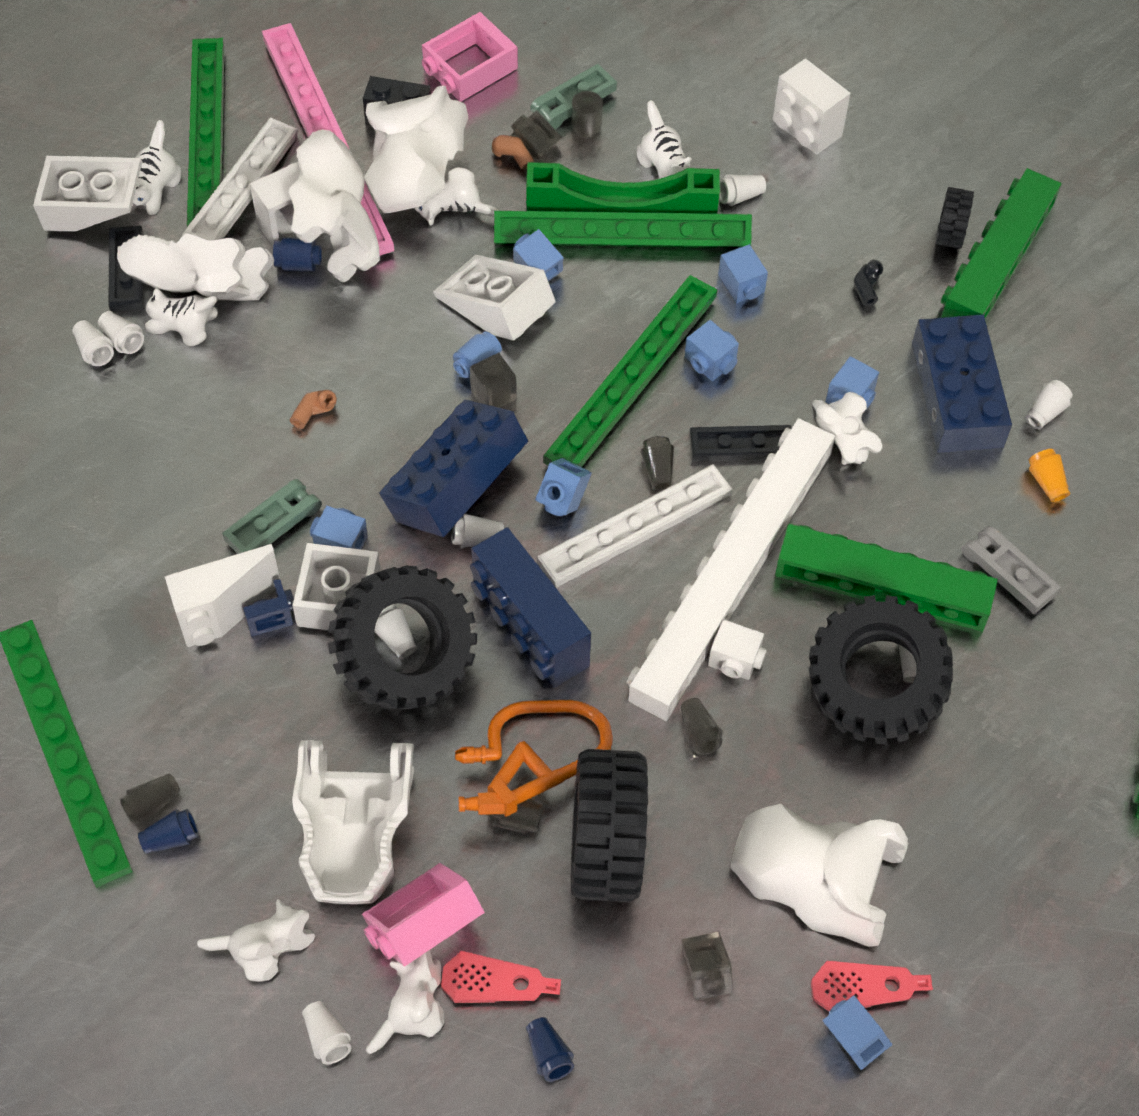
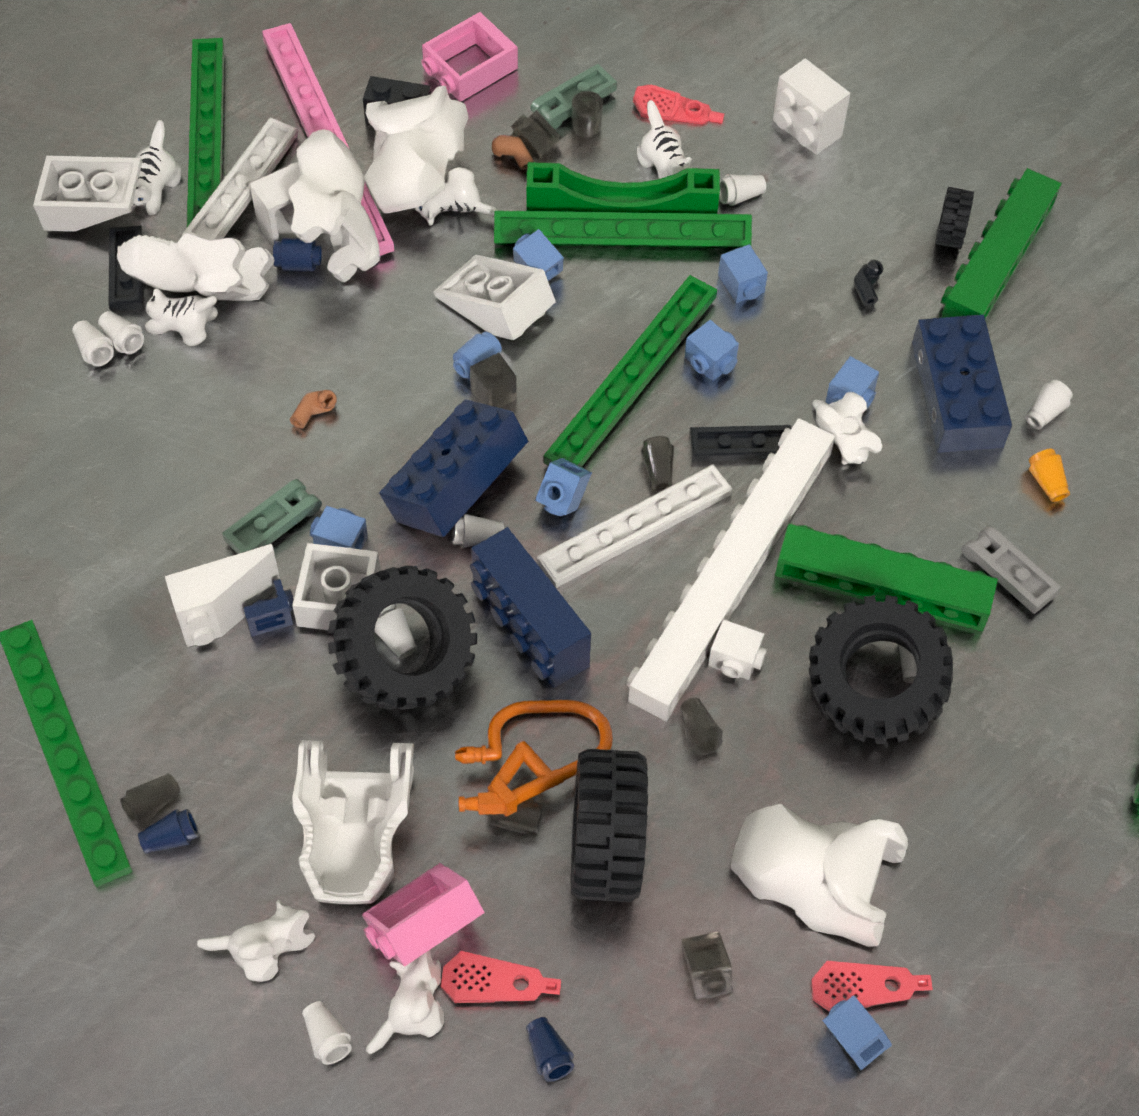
(673, 106): none -> coral piece

